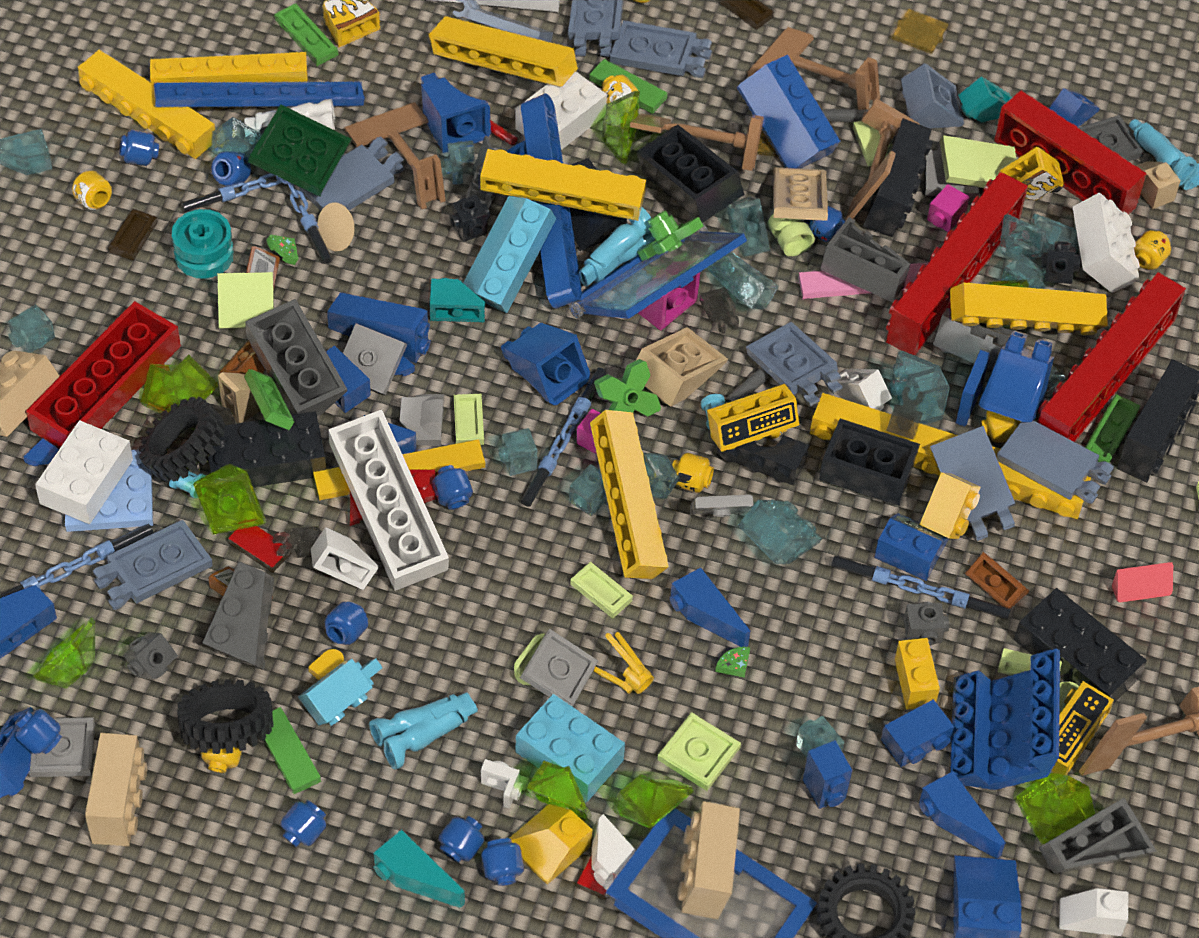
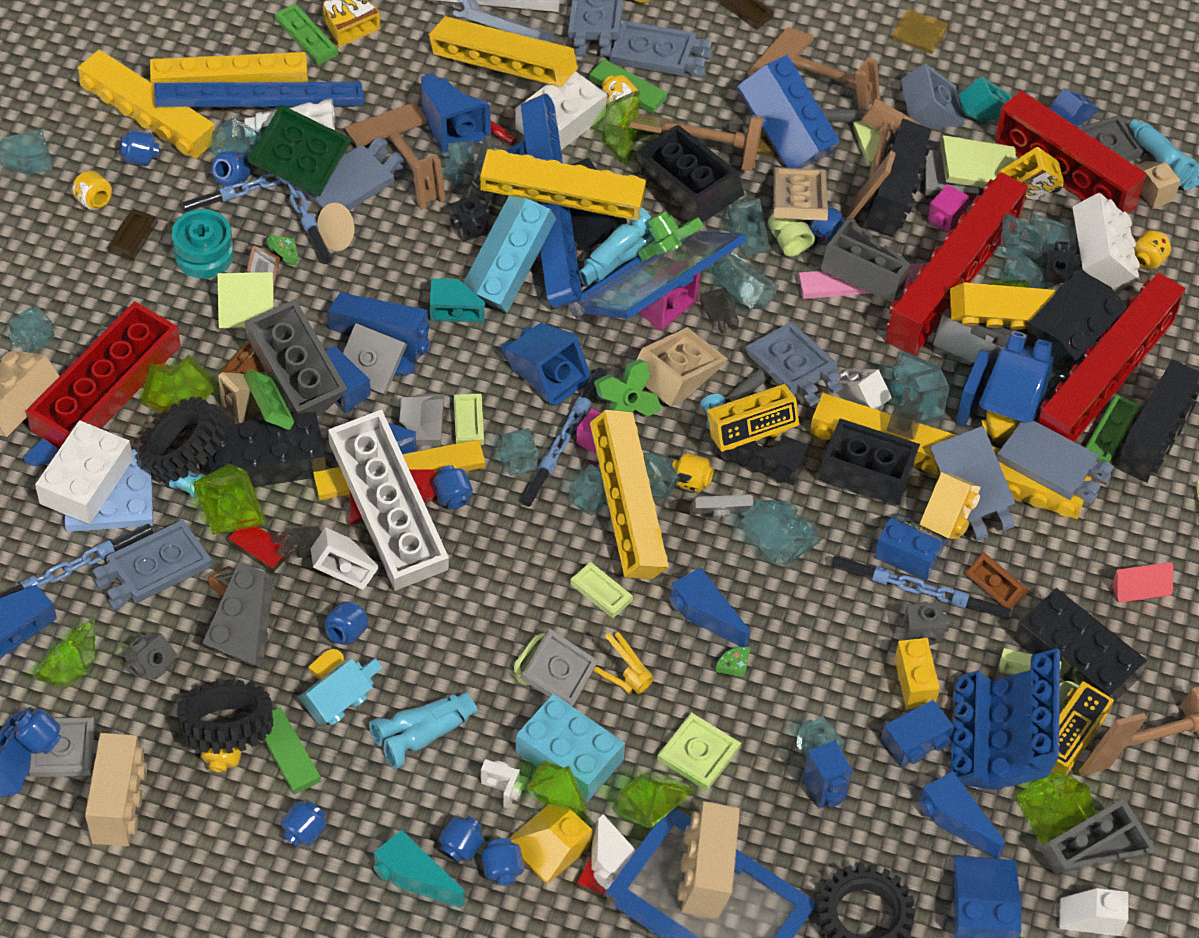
(1076, 316): none -> black slope

